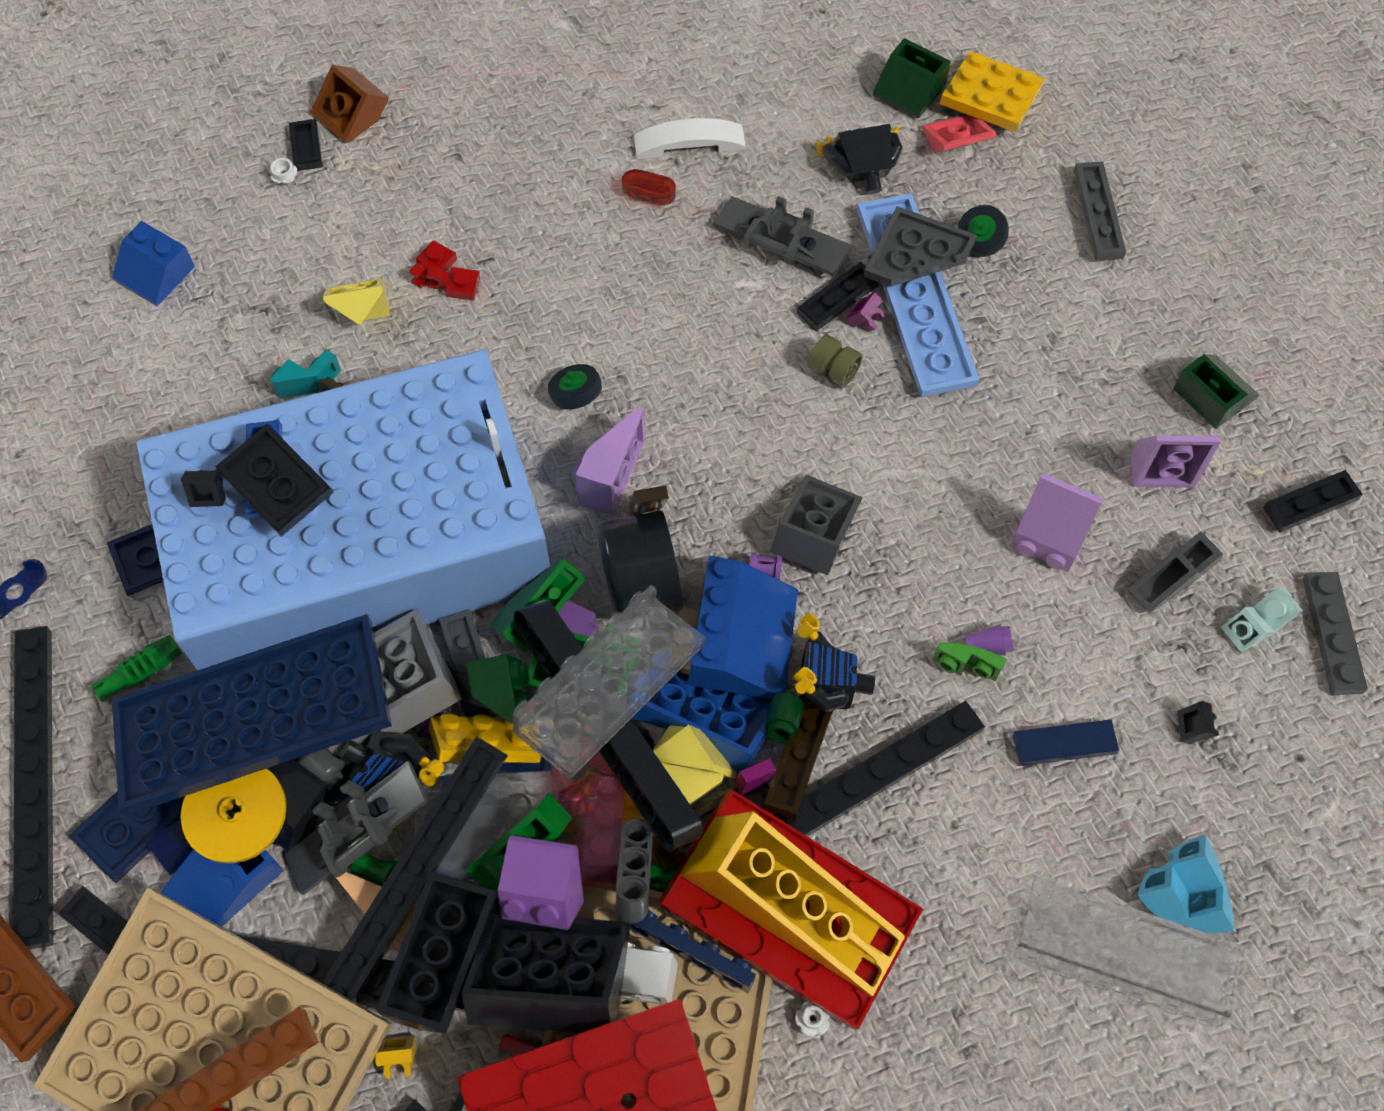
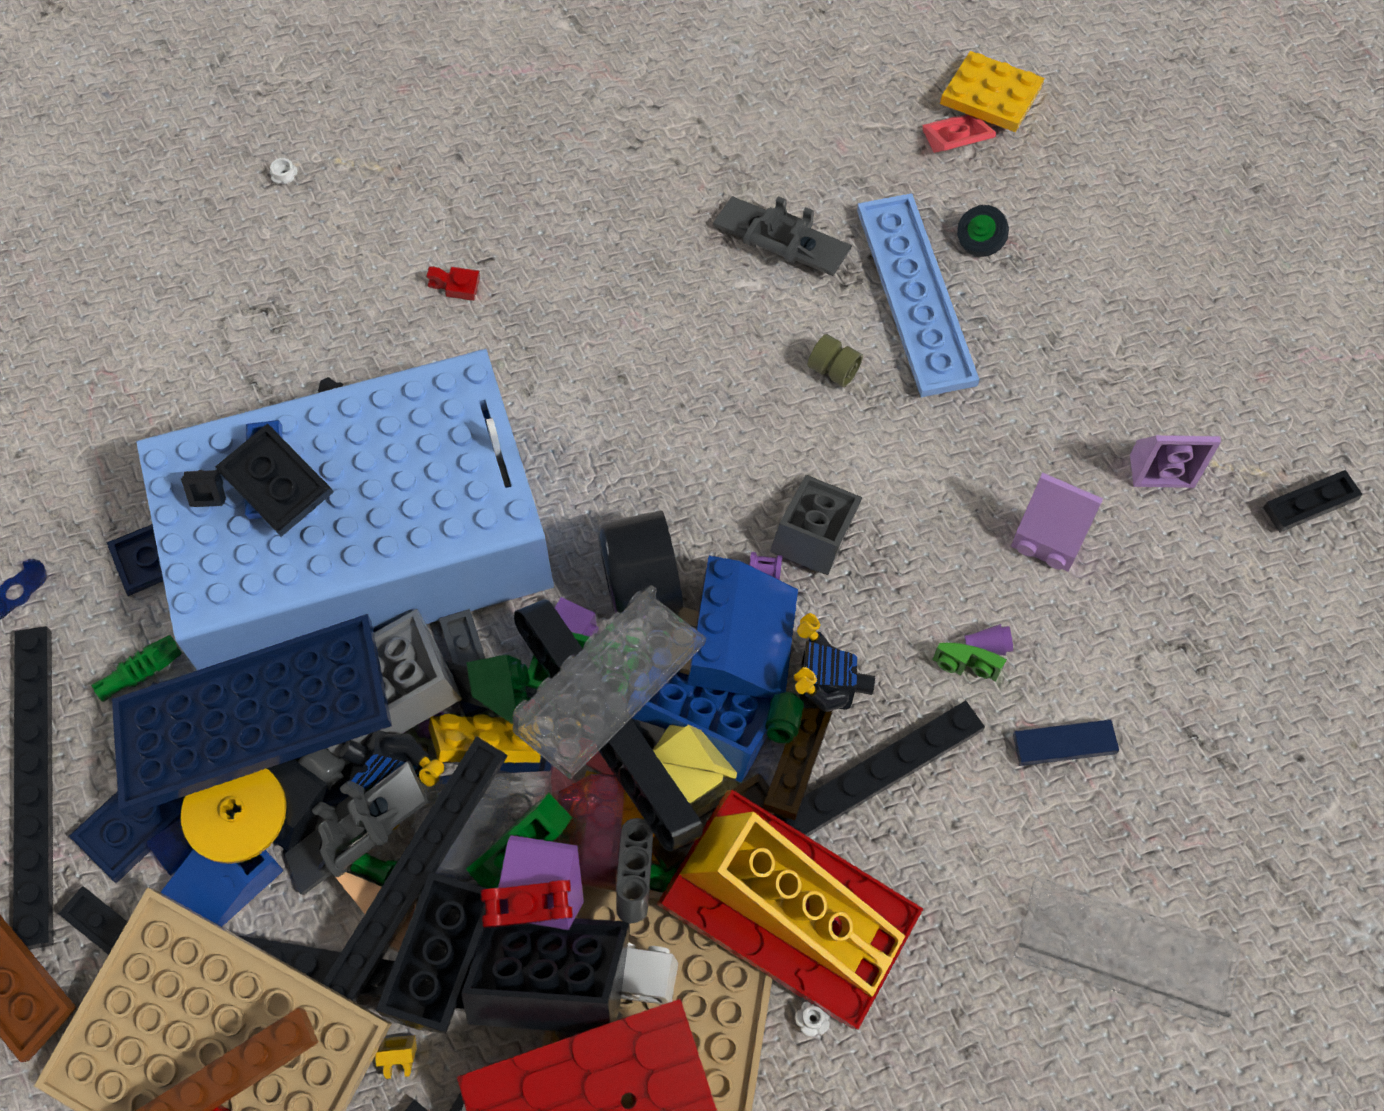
(151, 263): blue slope -> none
(295, 380): teal slope -> none
(305, 144): black tile -> none
(348, 103): dark orange slope -> none
(359, 300): light yellow slope -> none
(433, 255): red plate -> none
(514, 1046): red tile -> none
(527, 903): none -> red plate
(554, 584): green slope -> none
(575, 386): black wheel -> none
(609, 464): lavender slope -> none
(648, 500): dark brown plate -> none
(649, 187): clear red plate -> none
(688, 134): white slope -> none
(702, 954): dark blue plate -> none
(755, 776): magenta tile -> none
(836, 297): black tile -> none
(863, 154): black torso -> none
(863, 312): magenta tile -> none
(912, 78): dark green slope -> none
(916, 248): dark grey plate -> none
(1099, 211): dark grey plate -> none
(1176, 572): dark grey slope -> none
(1190, 889): medium azure brick -> none
(1197, 722): black tile -> none
(1214, 389): dark green slope -> none
(1262, 620): light aqua slope -> none
(1335, 633): dark grey plate -> none

